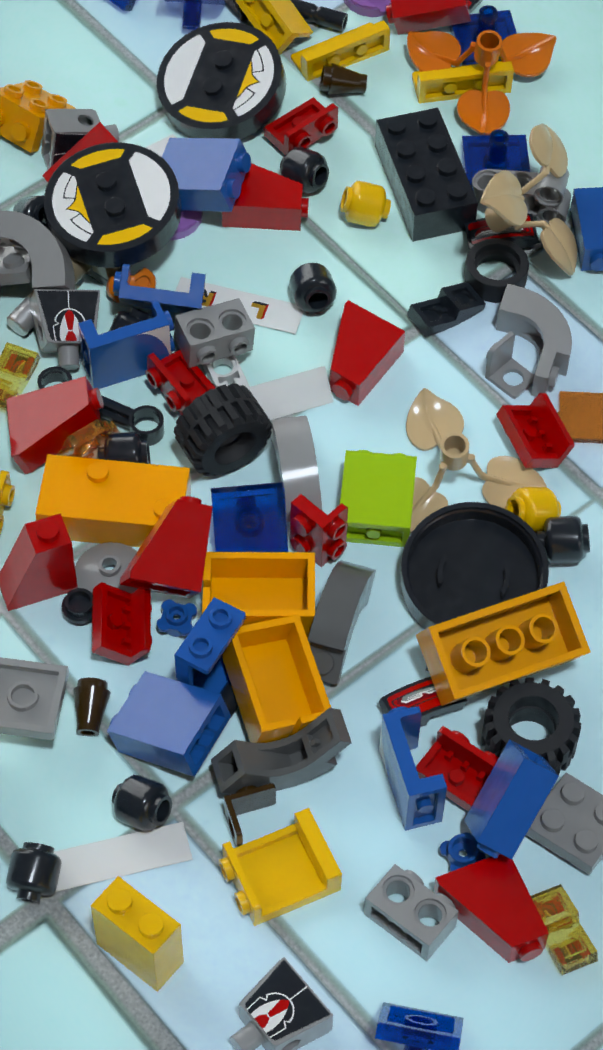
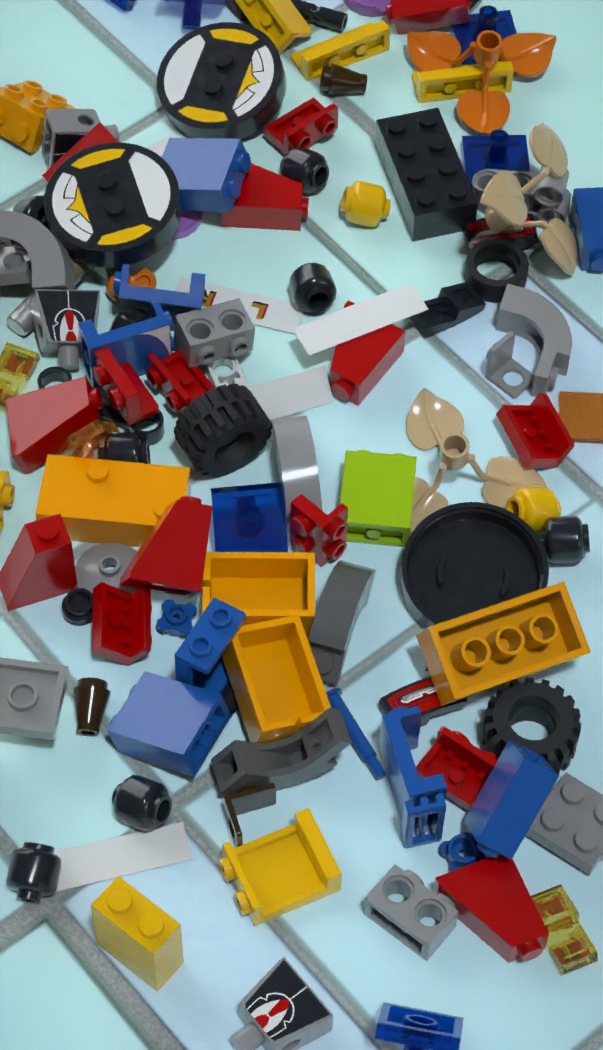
(123, 387): none -> red bracket
(356, 735): none -> blue piece
(360, 319): none -> white sticker
(422, 811): none -> blue tile

